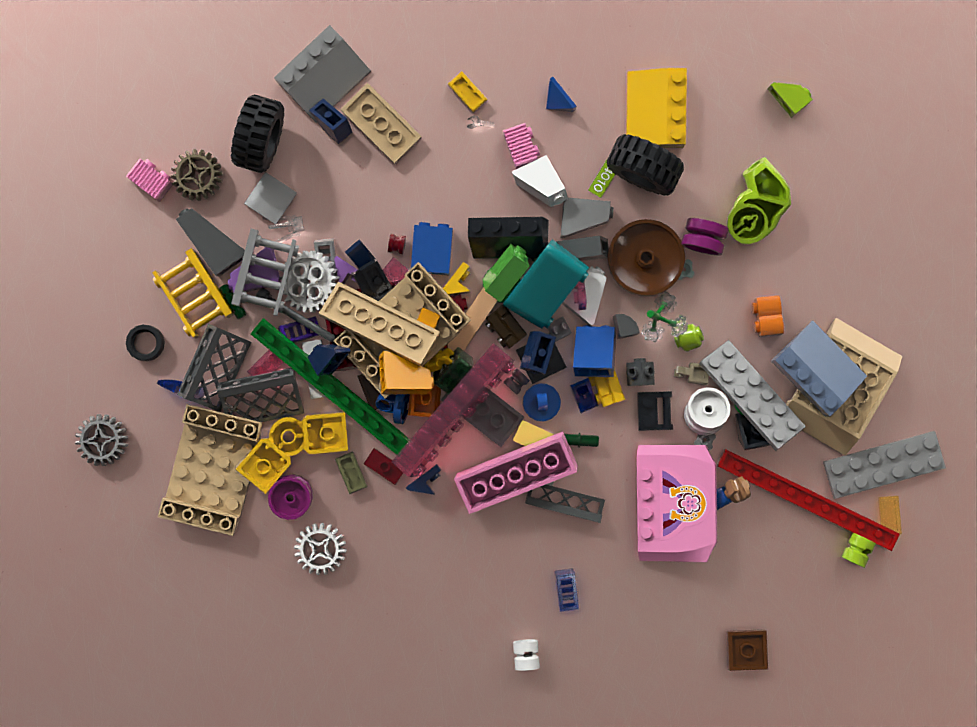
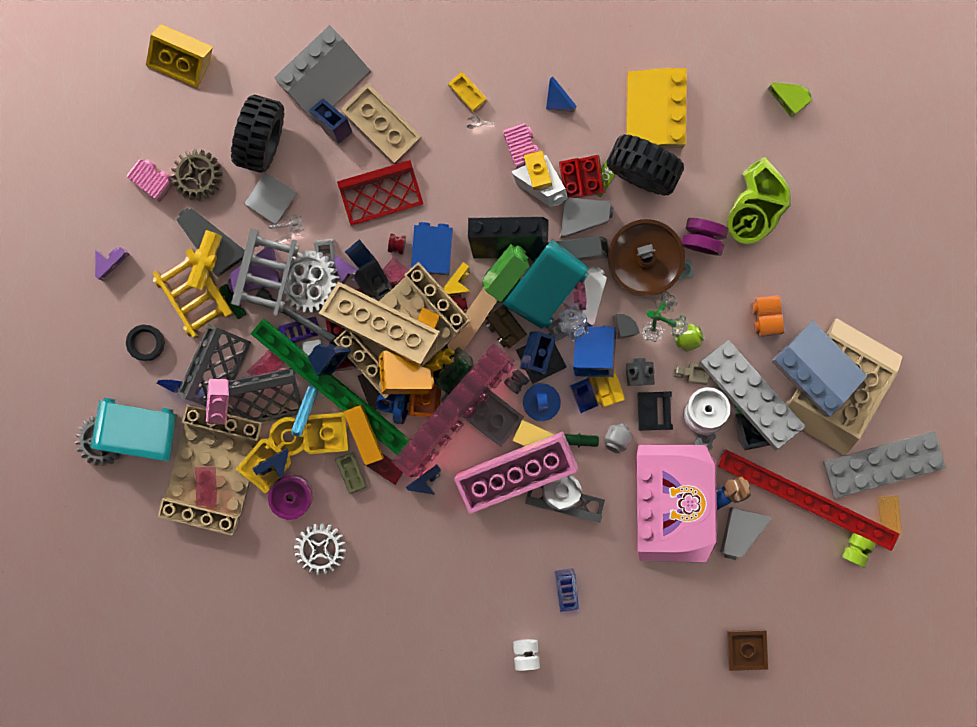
(105, 266): none -> medium lavender slope
(133, 430): none -> windscreen
(178, 55): none -> yellow slope
(204, 260): none -> yellow piece
(206, 486): none -> clear pink plate
(217, 401): none -> bright pink brick
(277, 460): none -> dark blue slope
(304, 411): none -> medium azure axle
(363, 434): none -> light orange tile
(371, 178): none -> red fence
(537, 170): none -> yellow plate
(562, 493): none -> white tile
(573, 322): none -> clear brick
(582, 176): none -> red slope
(617, 438): none -> light grey head
(645, 251): none -> light grey plate
(741, 532): none -> light grey slope

